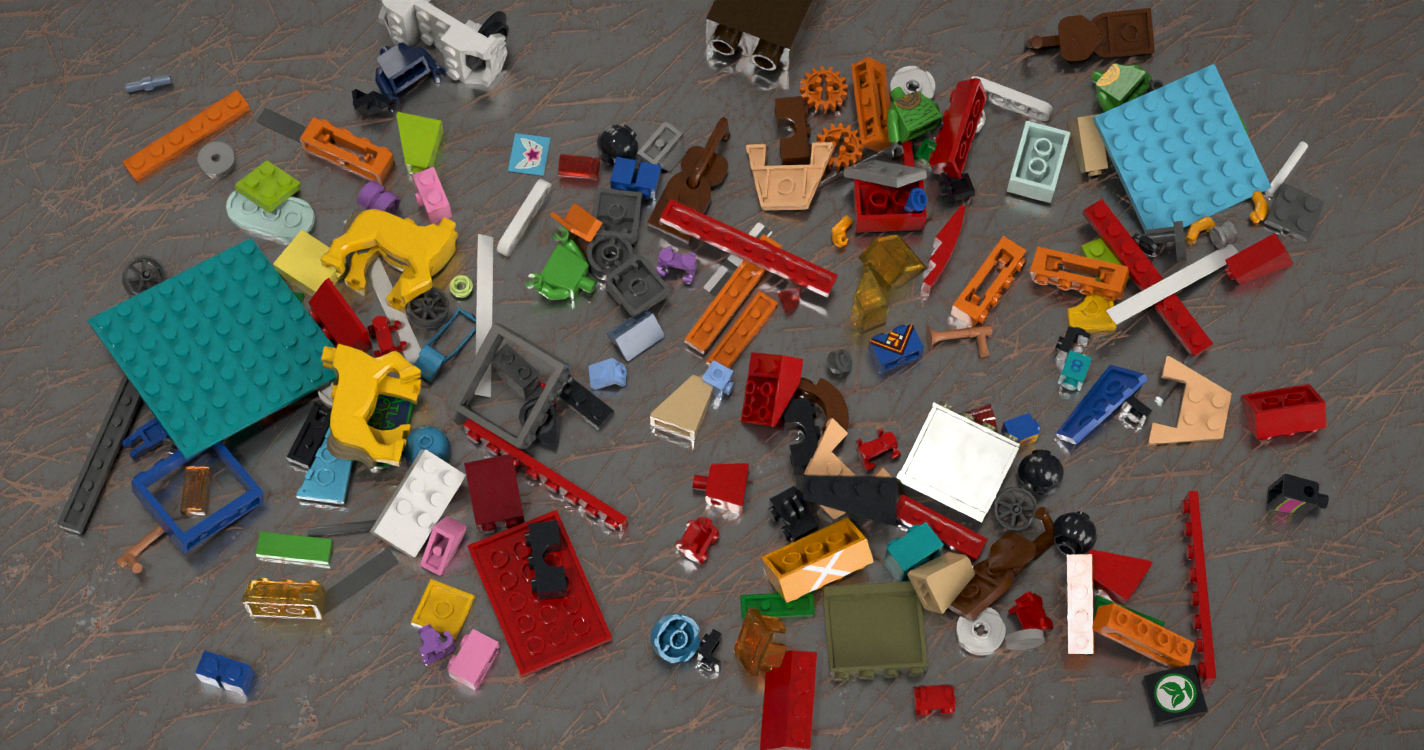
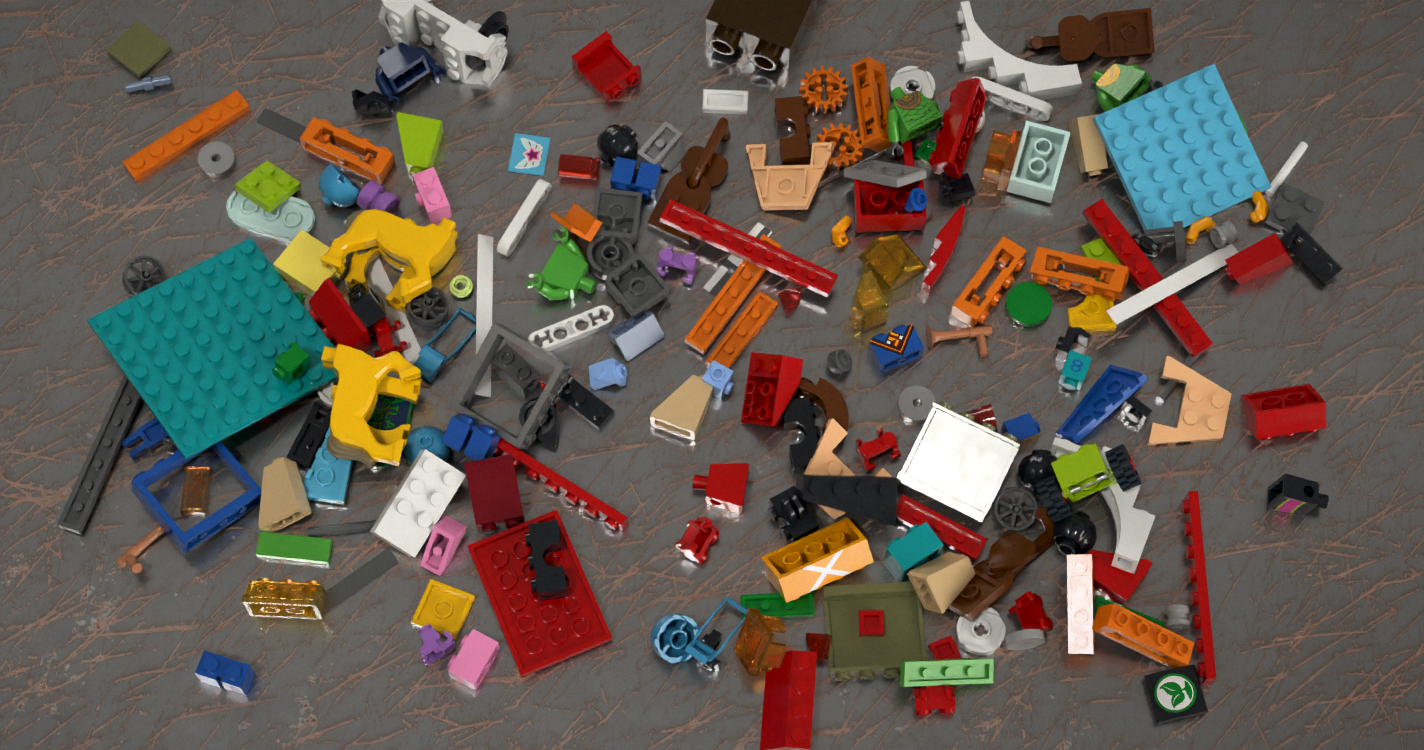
(139, 49): none -> olive tile
(282, 496): none -> tan slope
(291, 364): none -> green brick
(337, 187): none -> dark azure cylinder
(366, 303): none -> black brick
(475, 439): none -> blue piece
(569, 326): none -> white beam
(605, 68): none -> red panel
(702, 651): none -> dark azure piece
(725, 101): none -> white tile
(819, 643): none -> clear red tile
(871, 623): none -> red tile
(915, 394): none -> light grey piece
(944, 649): none -> red plate
(946, 672): none -> bright green plate
(1001, 158): none -> clear orange panel
(1028, 304): none -> green tile
(1034, 79): none -> white arch
(1083, 475): none -> brick
(1130, 523): none -> white arch
(1177, 617): none -> light grey wheel
(1312, 254): none -> black plate

